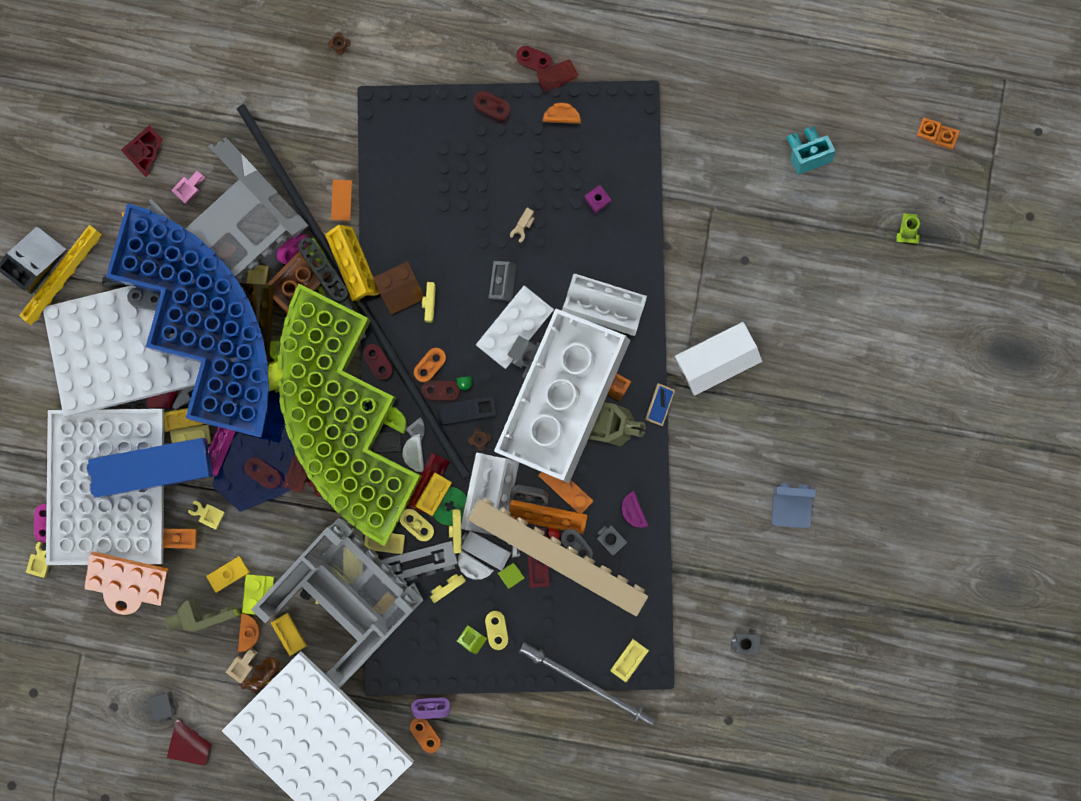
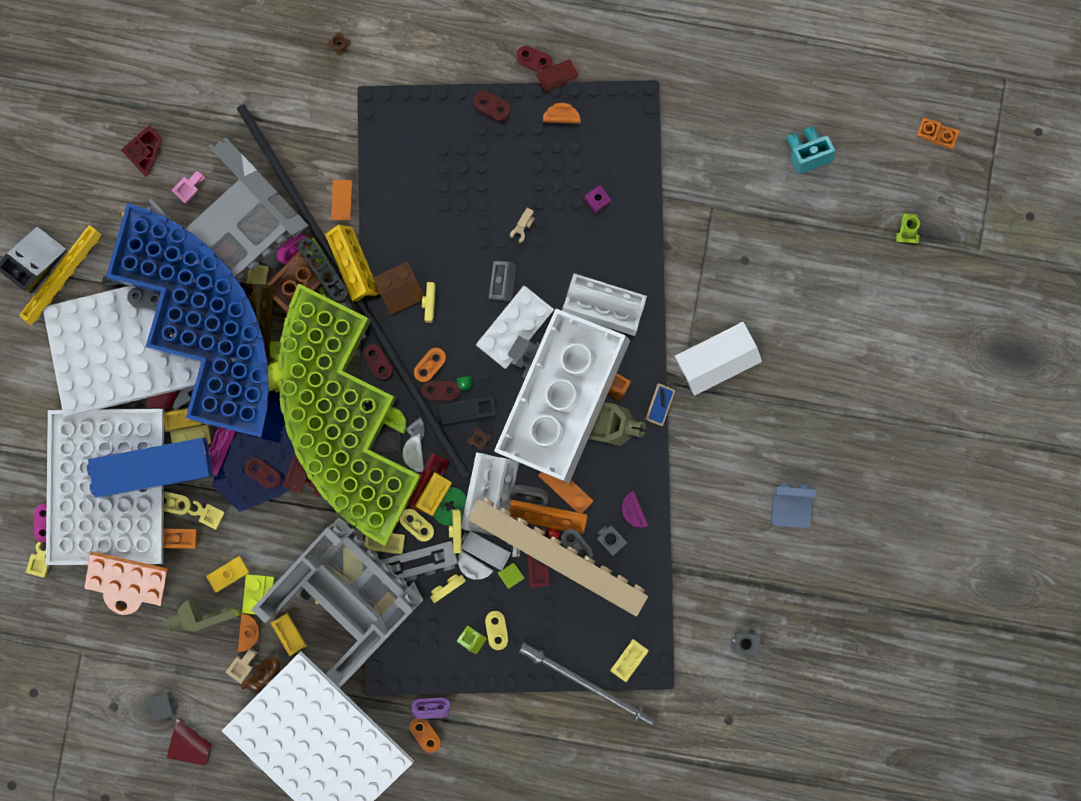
(173, 502): none -> light yellow plate

